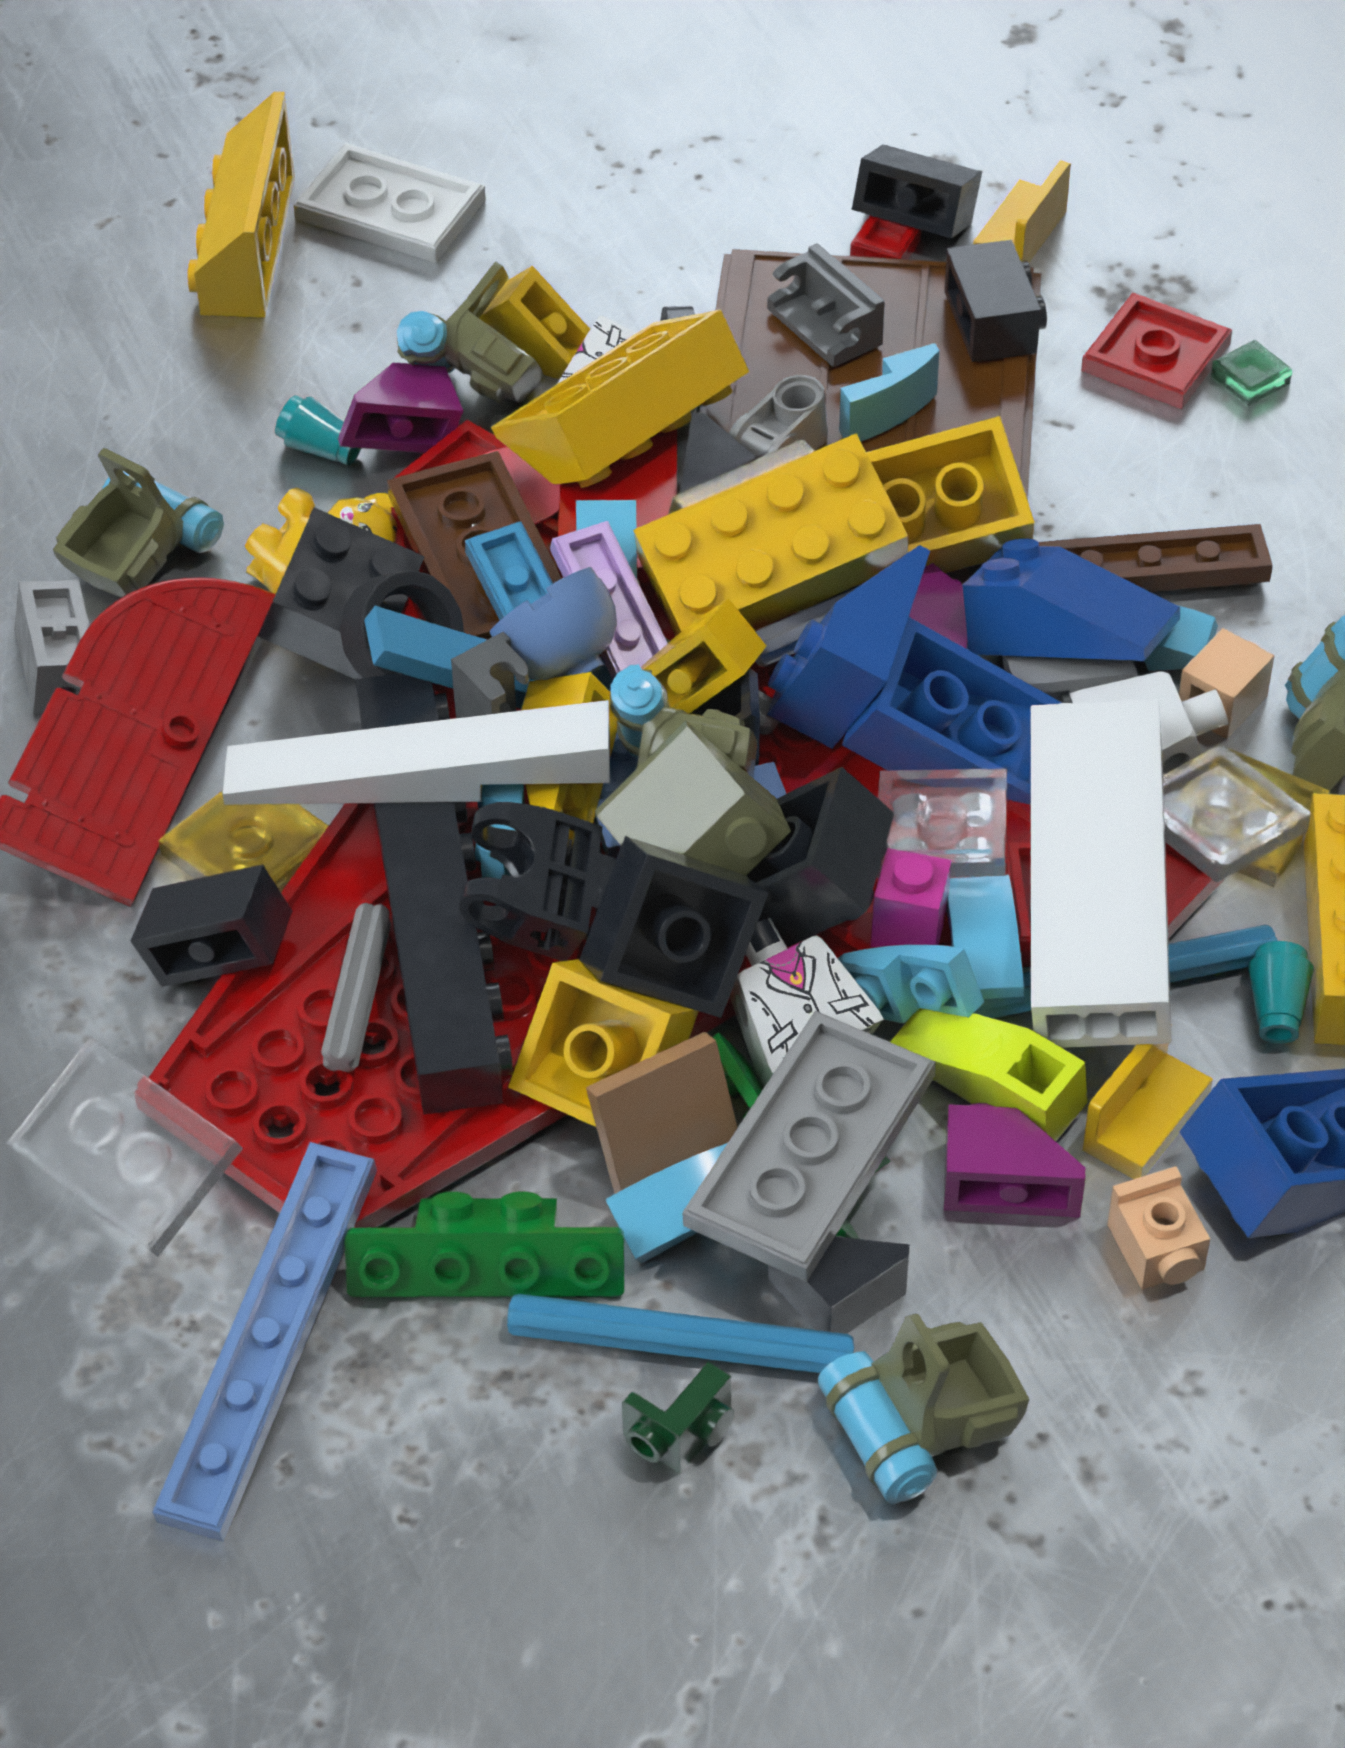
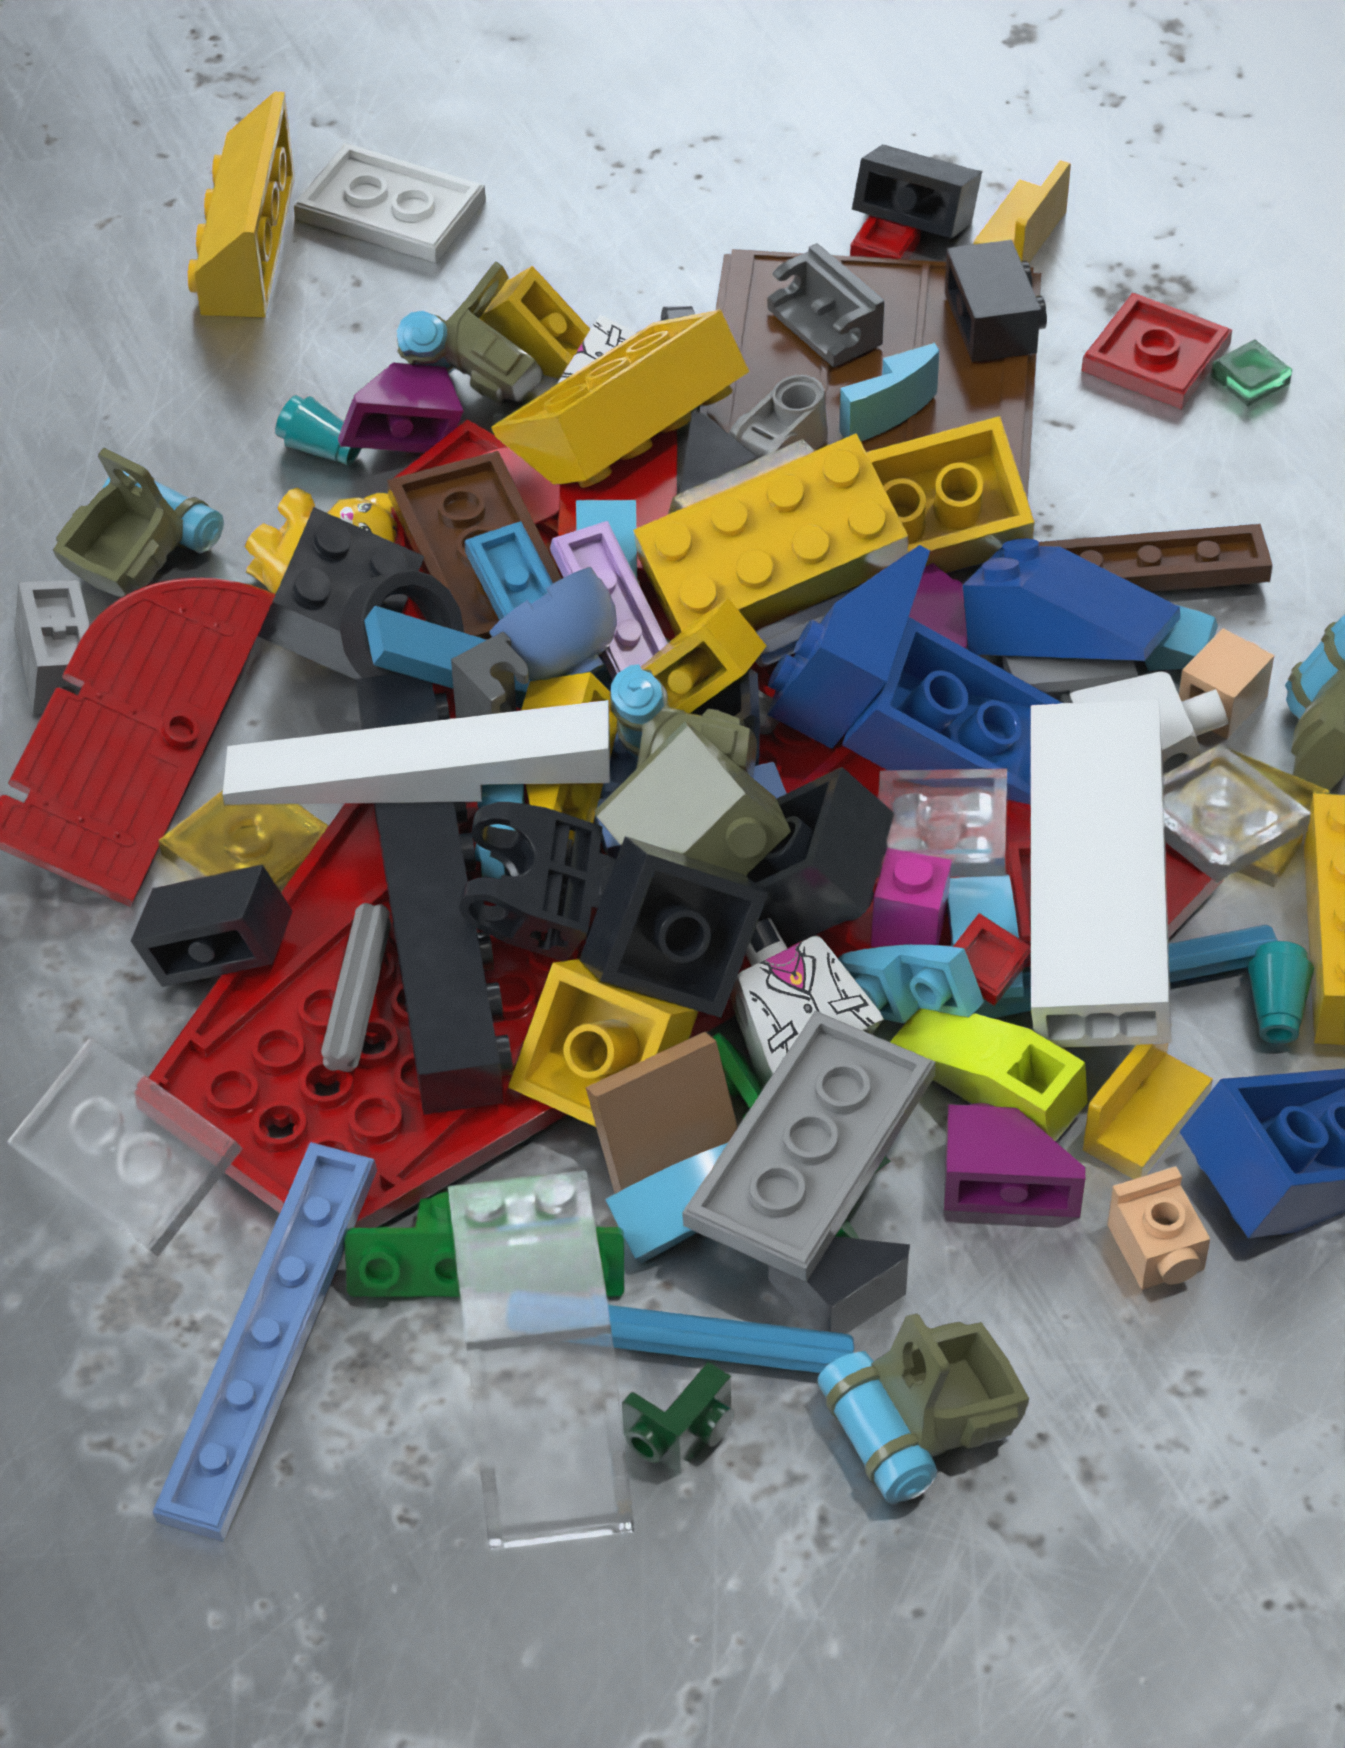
(540, 1360): none -> clear windscreen
(994, 956): none -> red tile

